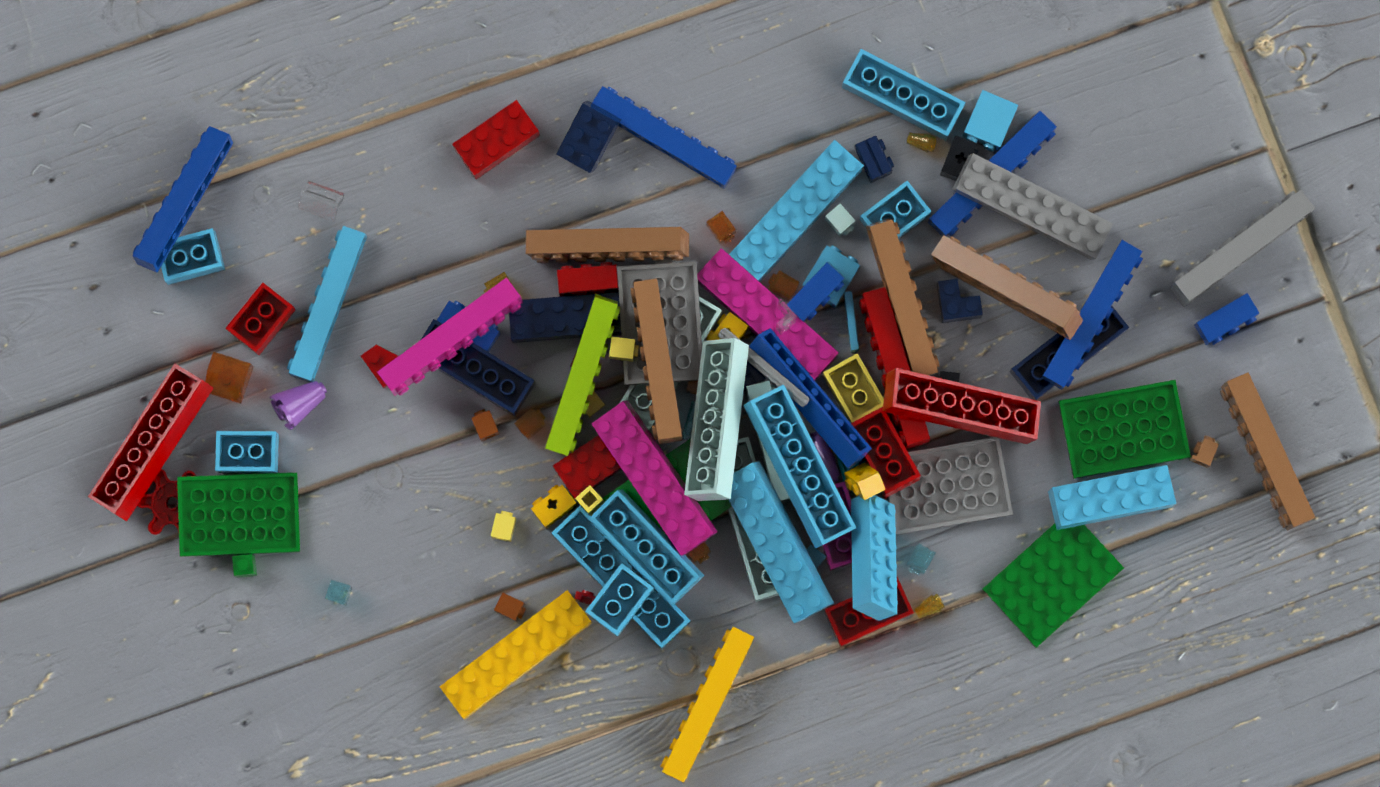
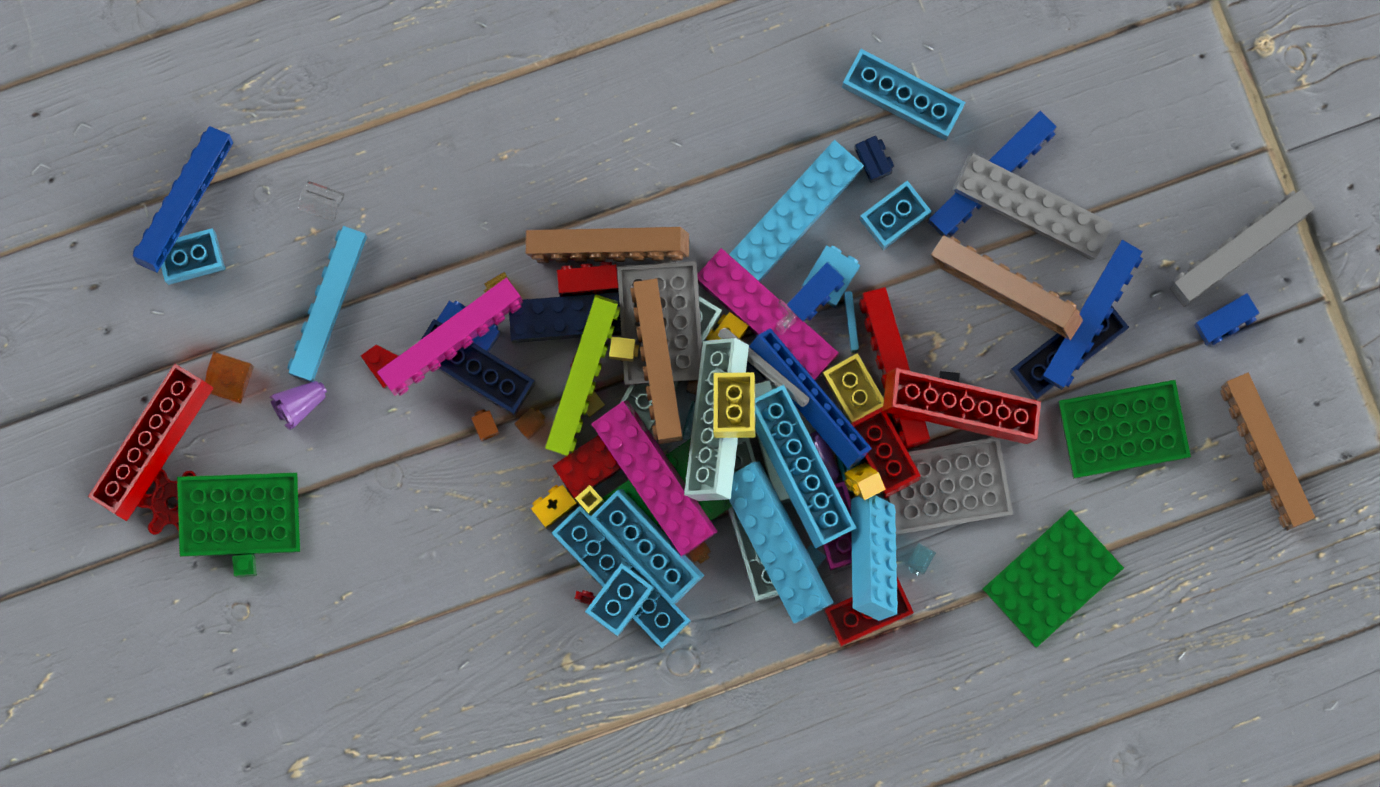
(247, 452): medium azure brick -> none
(260, 318): red brick -> none
(338, 592): clear light blue brick -> none
(496, 139): red brick -> none
(503, 526): light yellow brick -> none
(510, 607): dark orange brick -> none
(515, 654): yellow brick -> none
(588, 136): dark blue brick -> none
(667, 139): blue brick -> none
(708, 704): yellow brick -> none
(721, 228): clear orange brick -> none
(734, 405): none -> light yellow brick
(783, 285): clear orange brick -> none
(840, 220): light aqua brick -> none
(900, 290): medium nougat brick -> none
(922, 141): clear yellow cone -> none
(930, 606): clear yellow cone -> none
(956, 308): dark blue brick -> none
(958, 148): black brick -> none
(990, 121): medium azure panel -> none
(1112, 497): medium azure brick -> none
(1204, 452): medium nougat brick -> none

